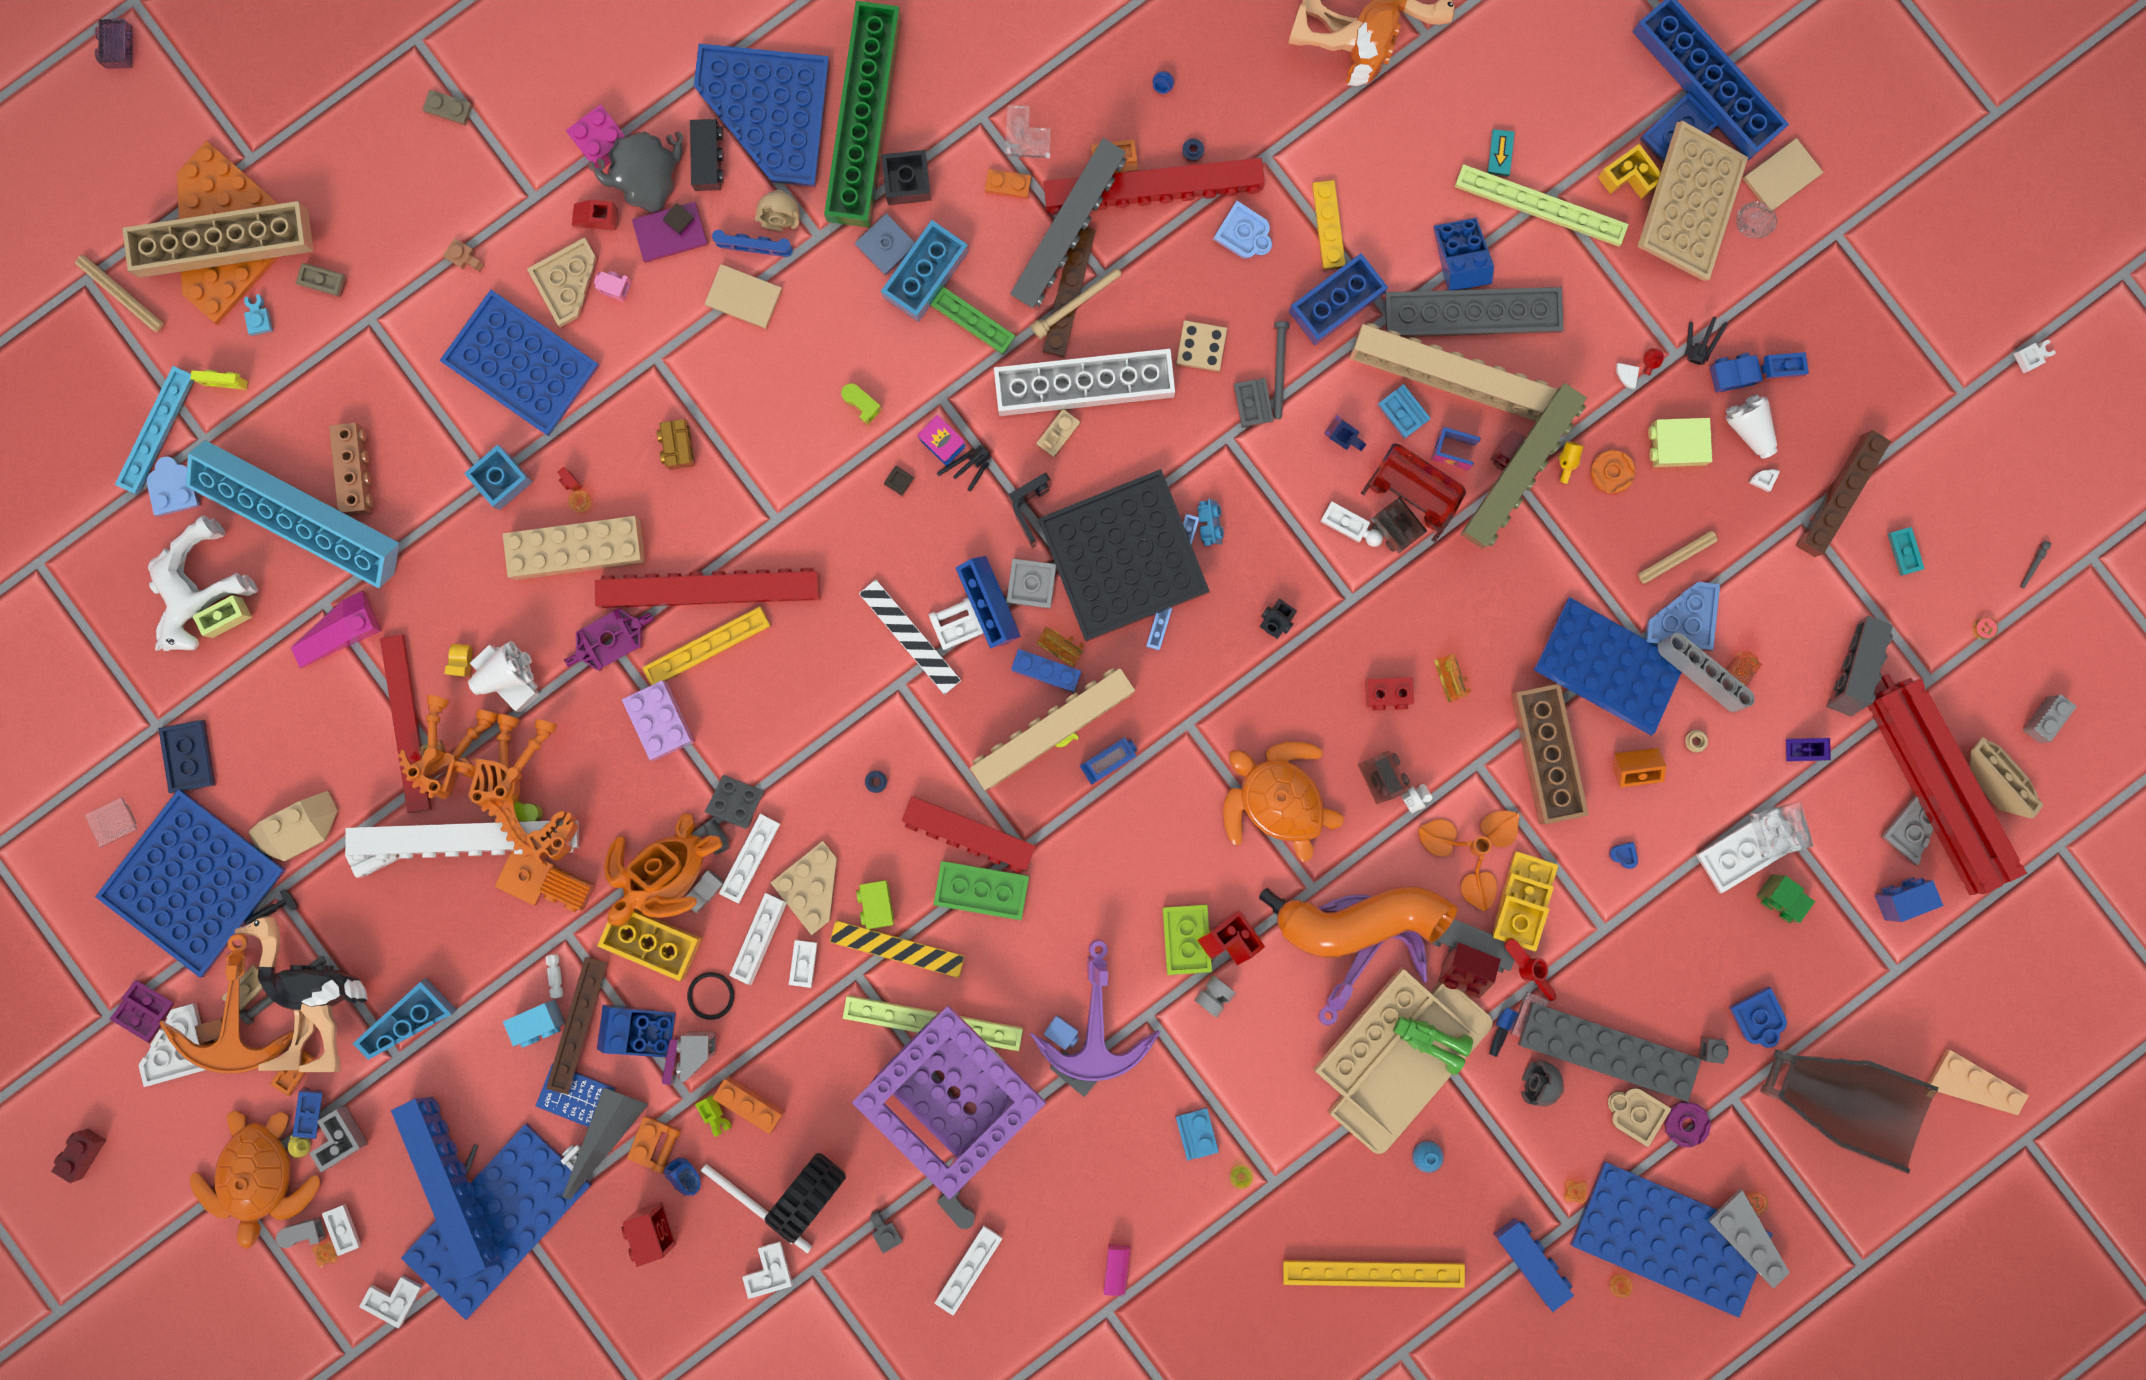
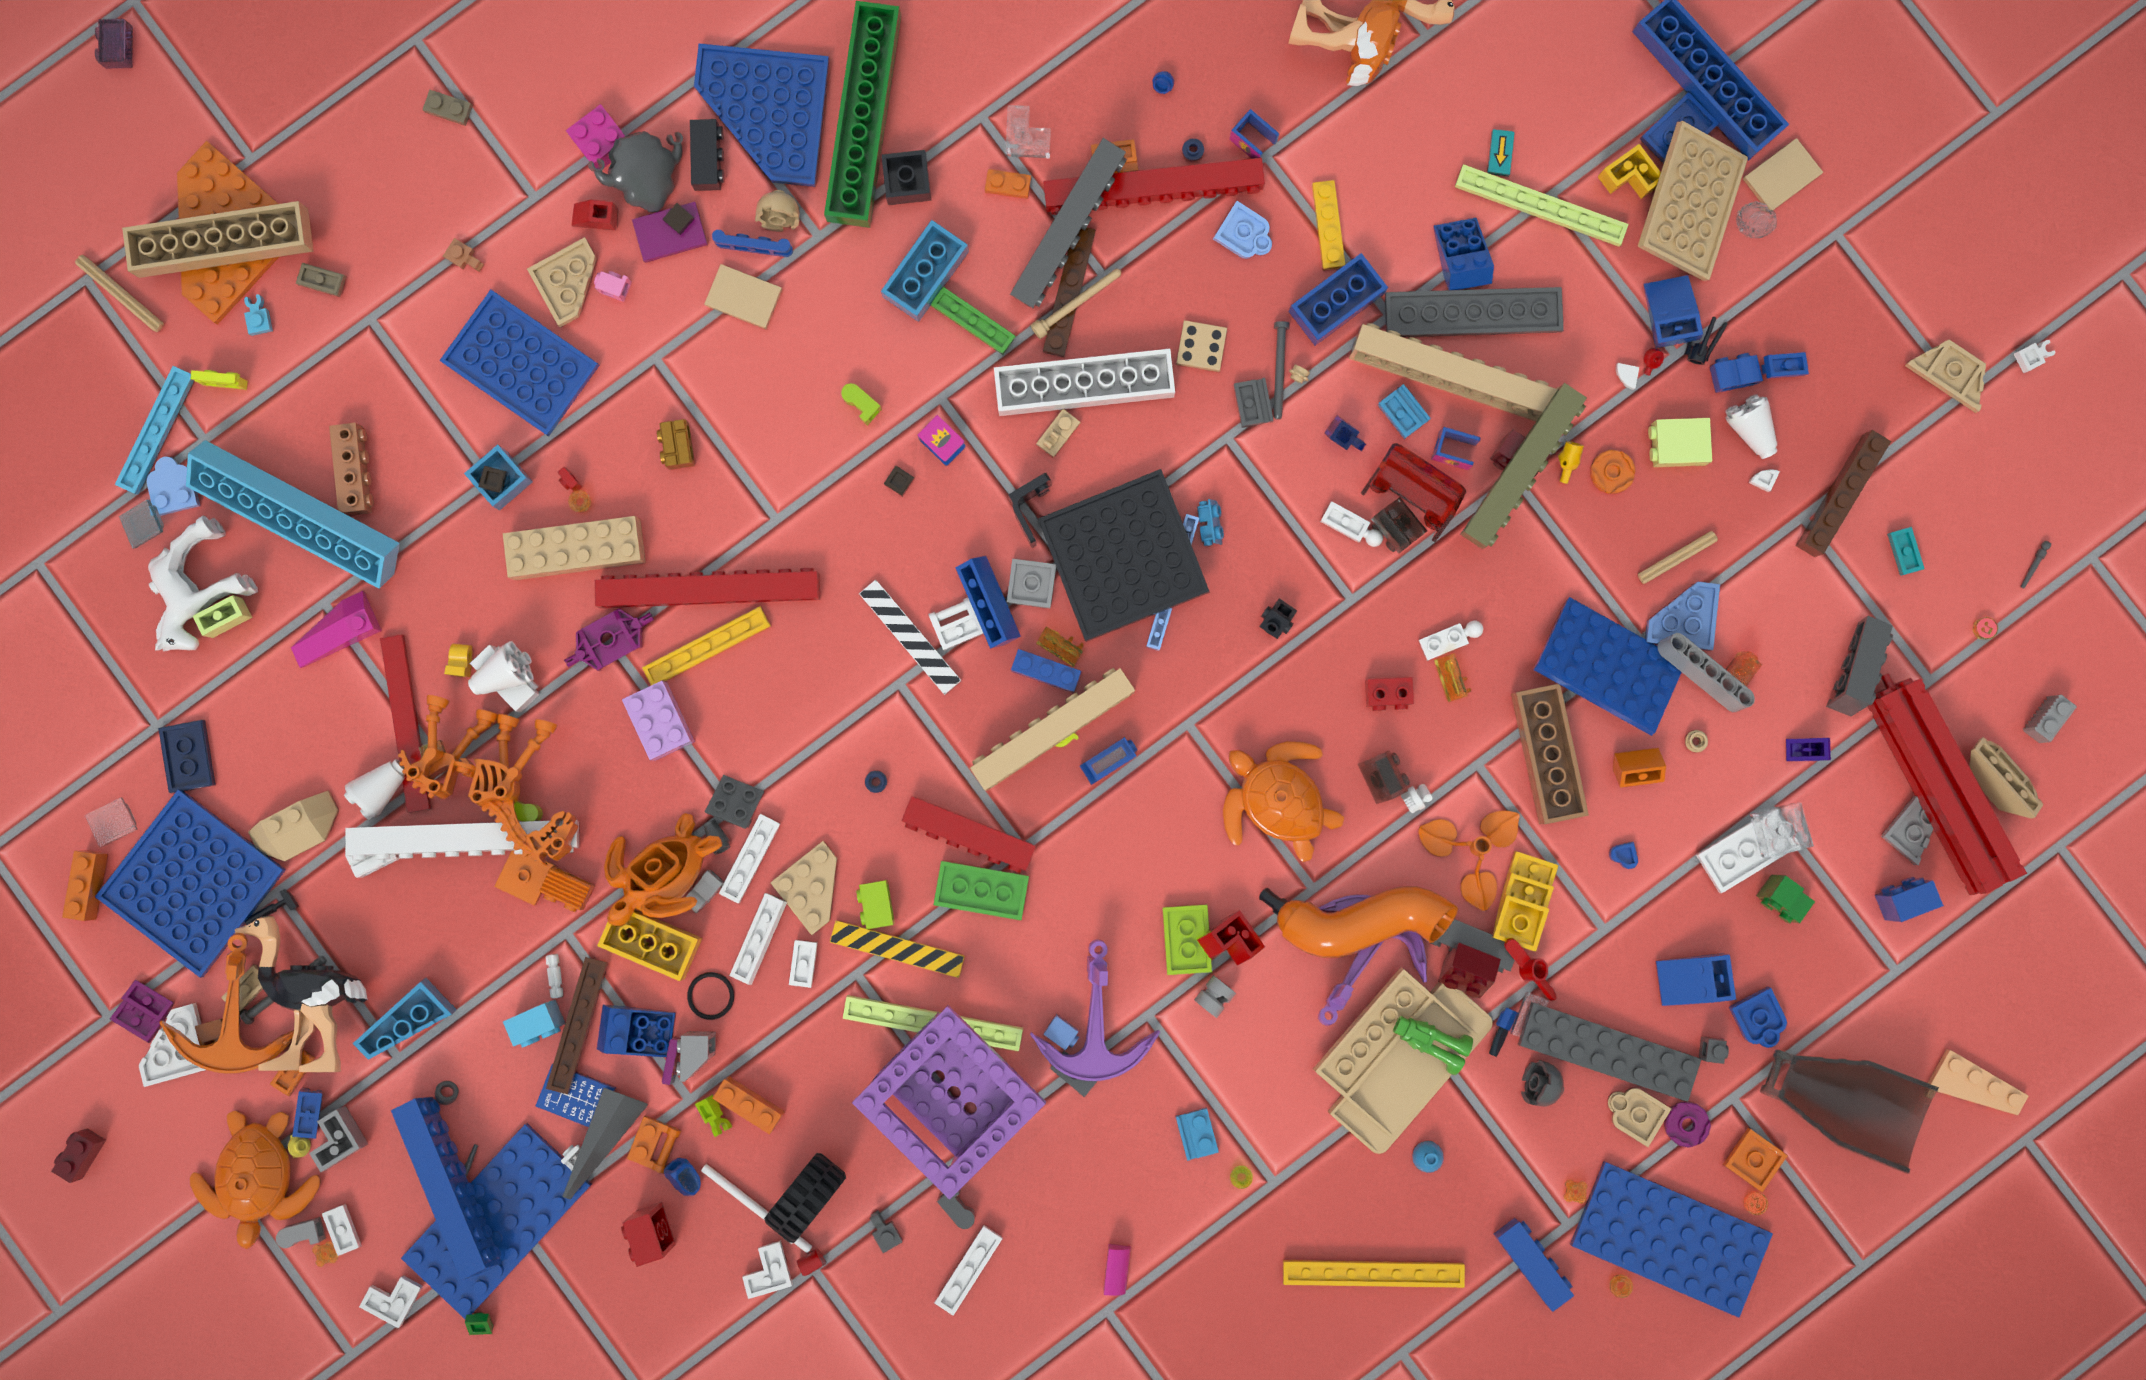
(84, 884): none -> orange brick
(142, 523): none -> clear light blue piece
(375, 788): none -> white cone
(446, 1100): none -> dark grey piece
(478, 1324): none -> green plate
(493, 479): none -> dark brown tile
(811, 1262): none -> red brick
(885, 244): sand blue plate -> none
(977, 458): black plant -> none
(1260, 125): none -> blue piece
(1299, 374): none -> tan plate
(1449, 639): none -> white plate
(1673, 311): none -> blue slope
(1696, 979): none -> blue slope
(1745, 1232): light grey wing -> none
(1755, 1160): none -> orange plate
(1952, 372): none -> tan wing

